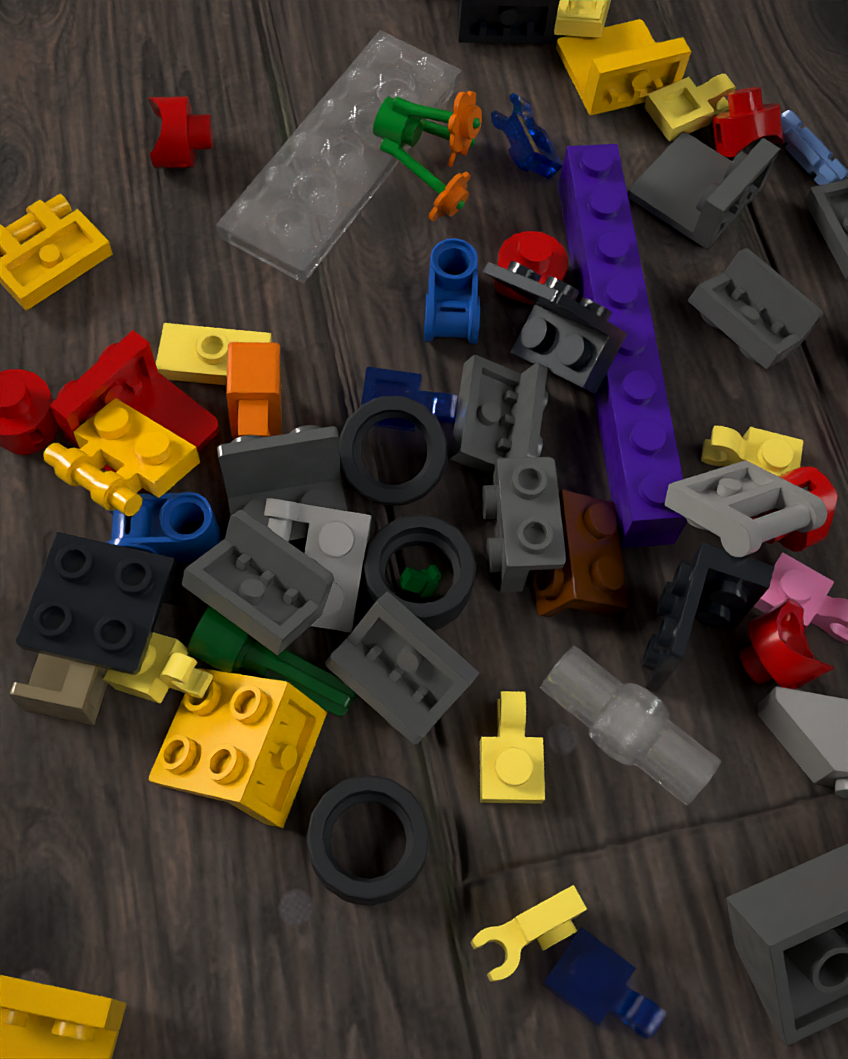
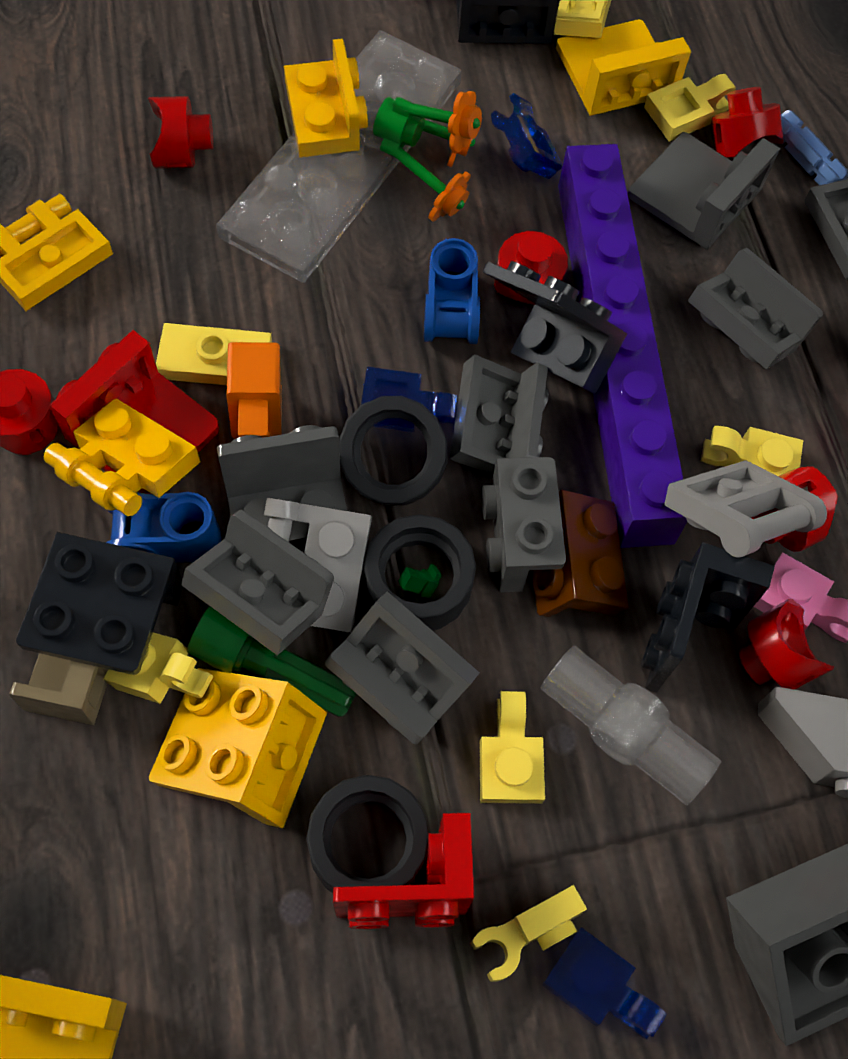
(325, 104): none -> yellow bracket
(434, 905): none -> red bracket

